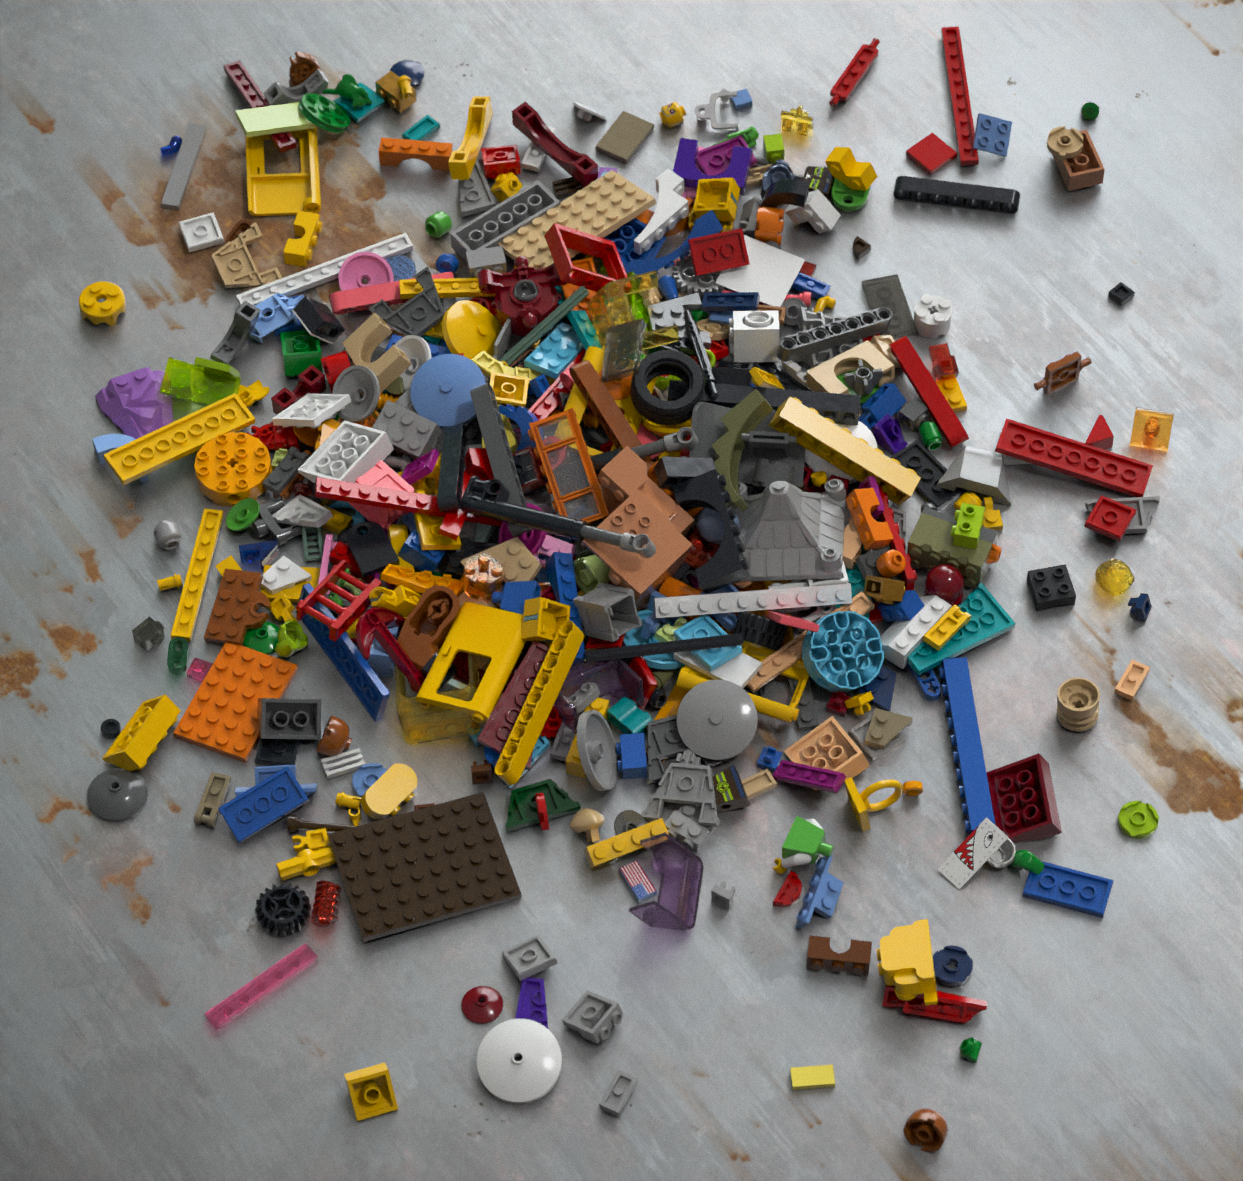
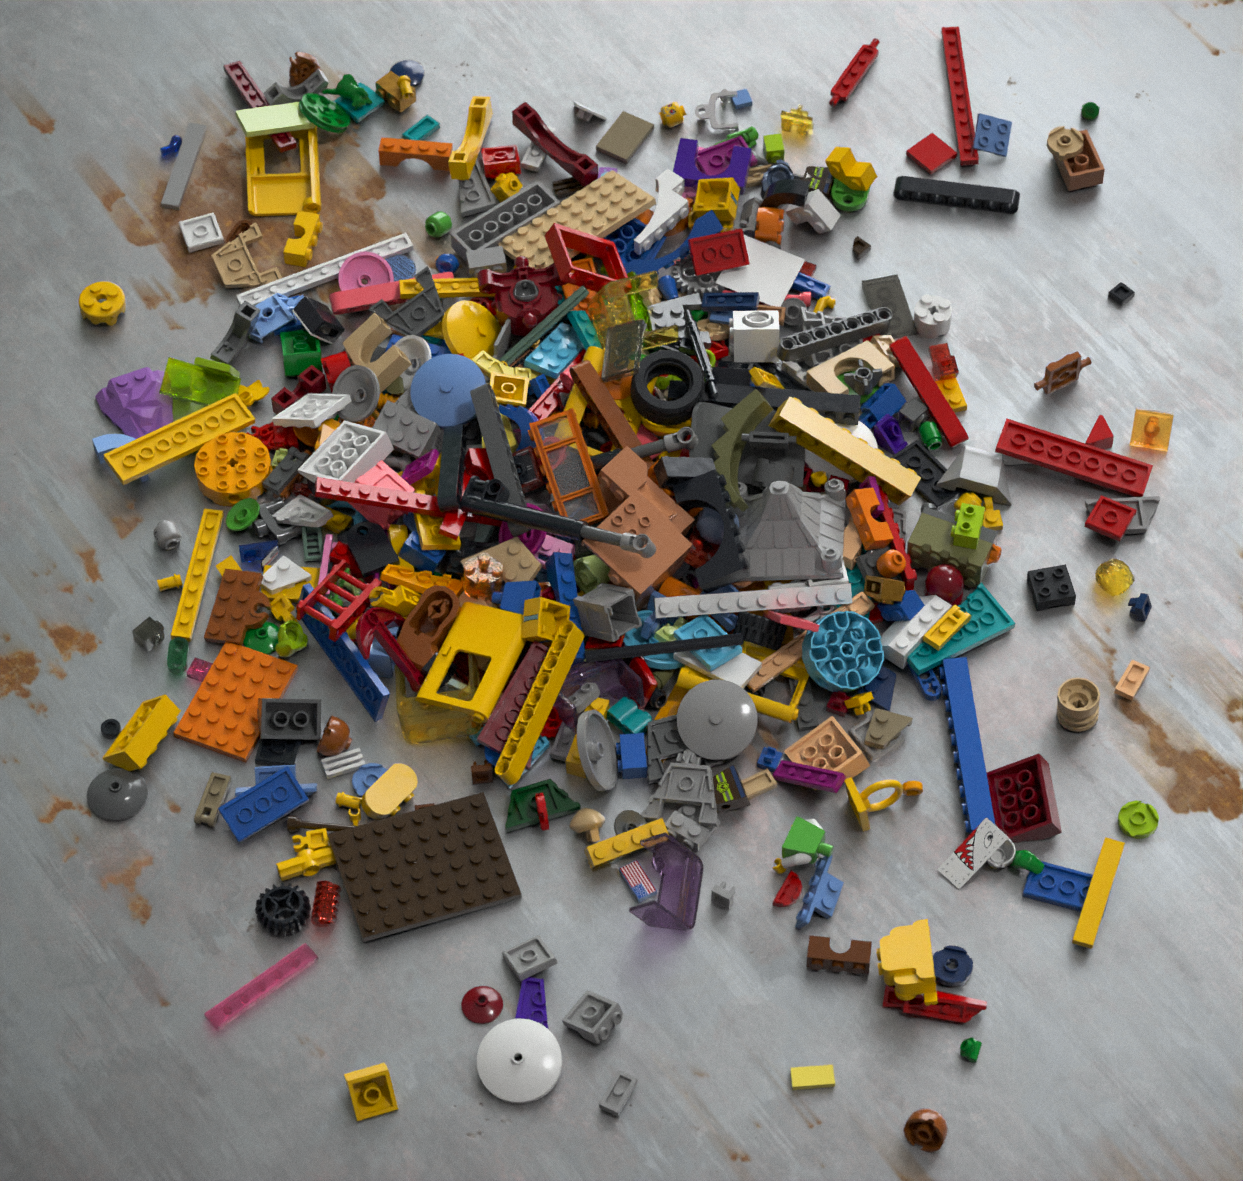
(1098, 893): none -> yellow tile

